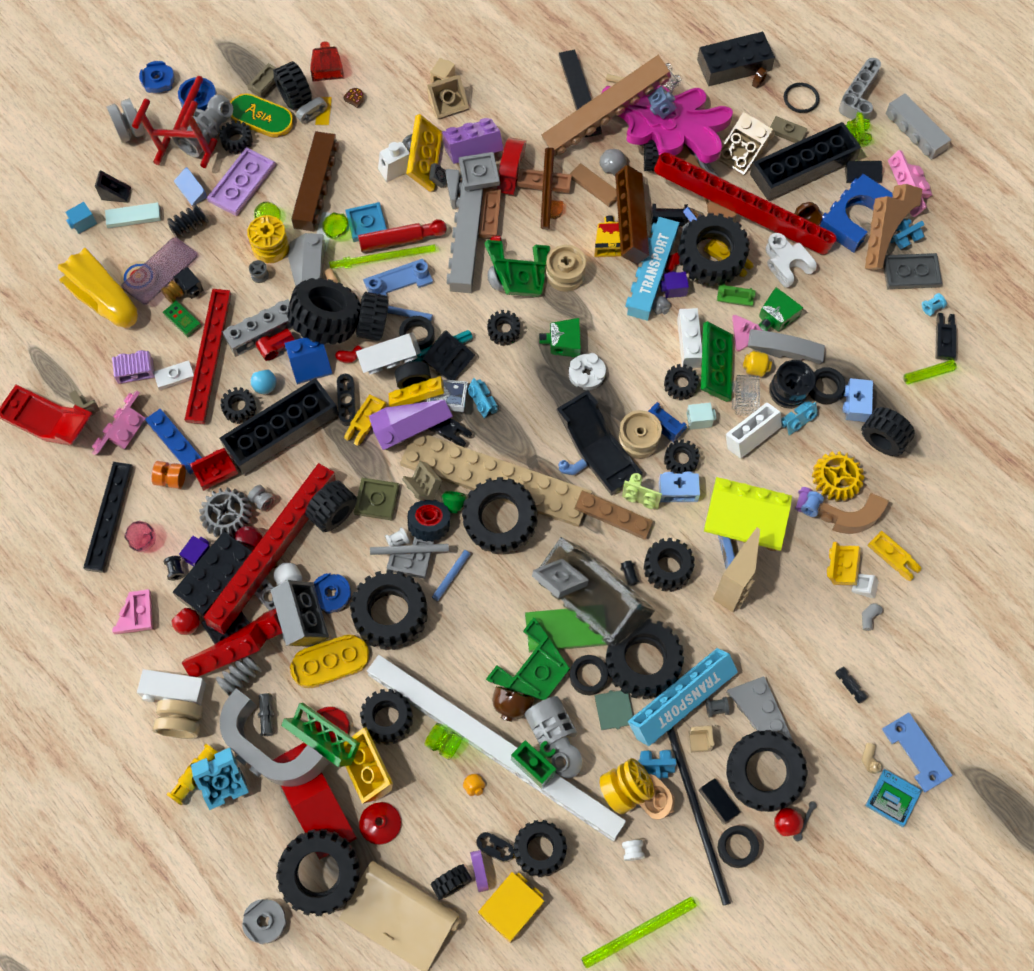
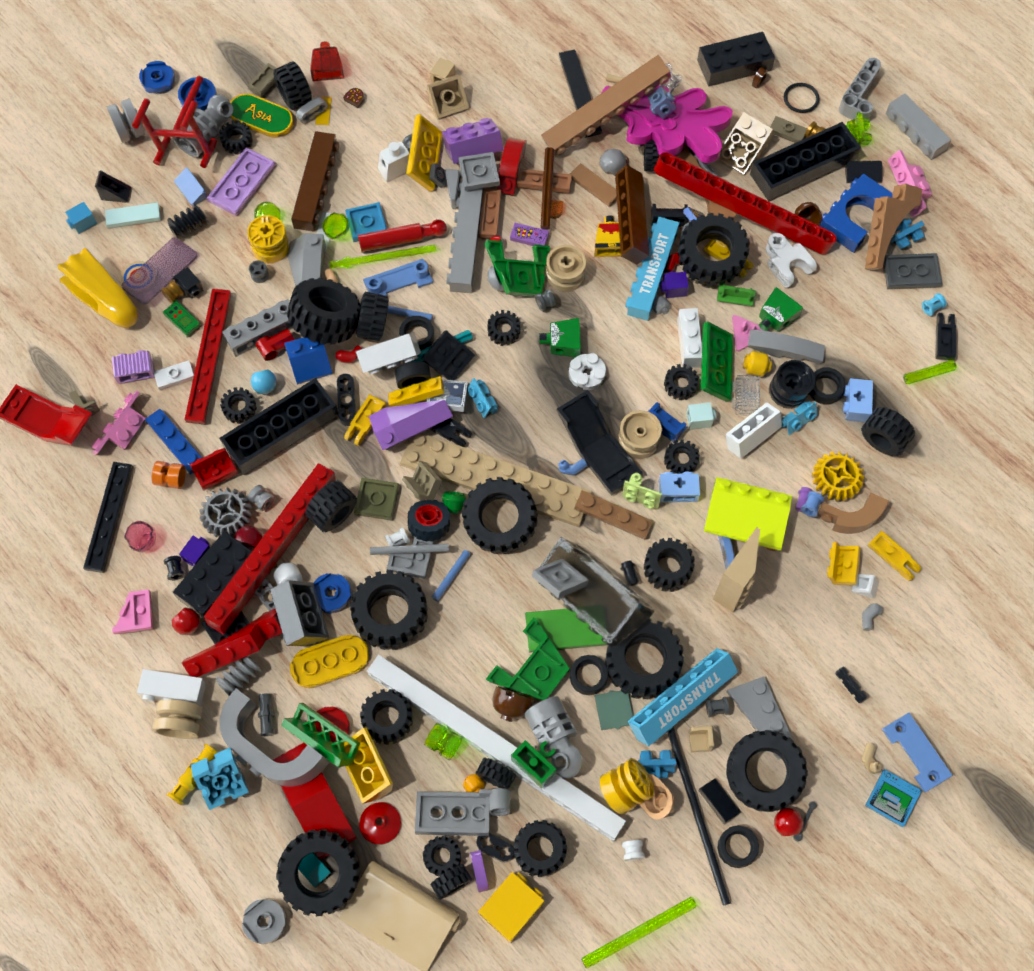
(313, 870): none -> teal tile
(435, 844): none -> black tyre
(476, 809): none -> light grey hinge
(495, 773): none -> black tyre
(528, 235): none -> medium lavender tile
(545, 300): none -> dark grey wheel
(813, 129): none -> pearl gold wheel

